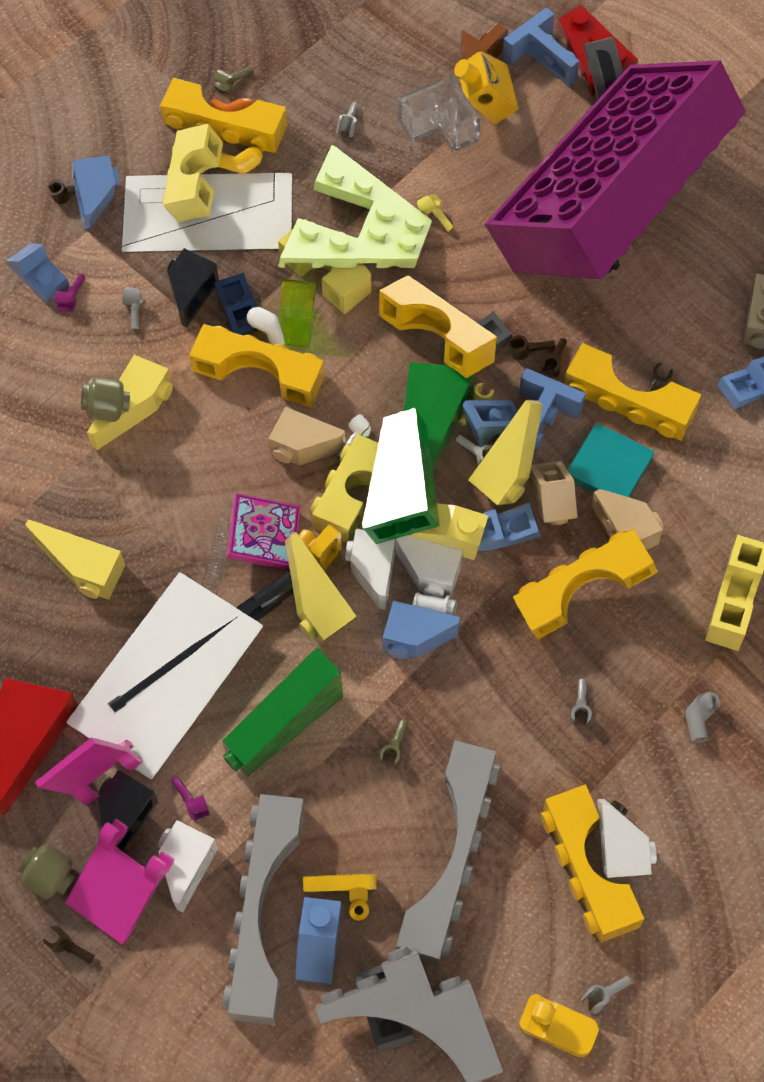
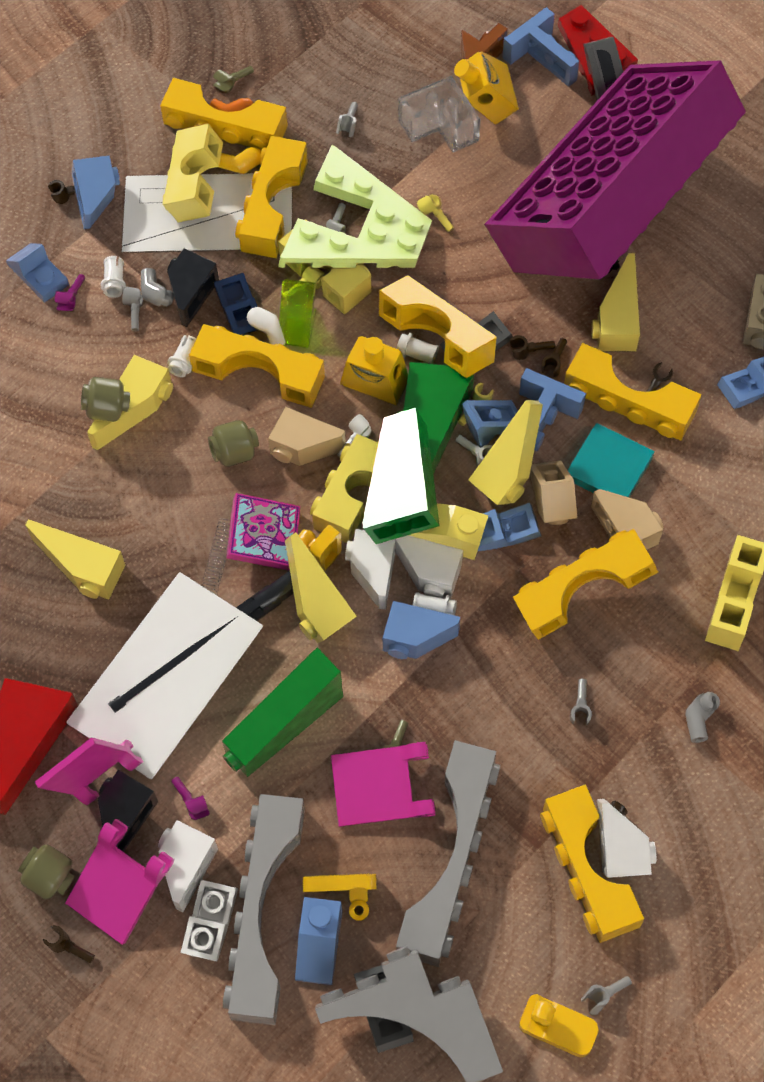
(113, 282): none -> white pin
(152, 291): none -> light grey arm
(180, 363): none -> white pin
(209, 920): none -> white slope
(233, 443): none -> olive head
(281, 167): none -> yellow arch
(313, 275): none -> light yellow hand
(334, 223): none -> light grey hand
(375, 370): none -> yellow torso
(377, 785): none -> dark pink flag
(417, 348): none -> white pin
(619, 313): none -> light yellow slope

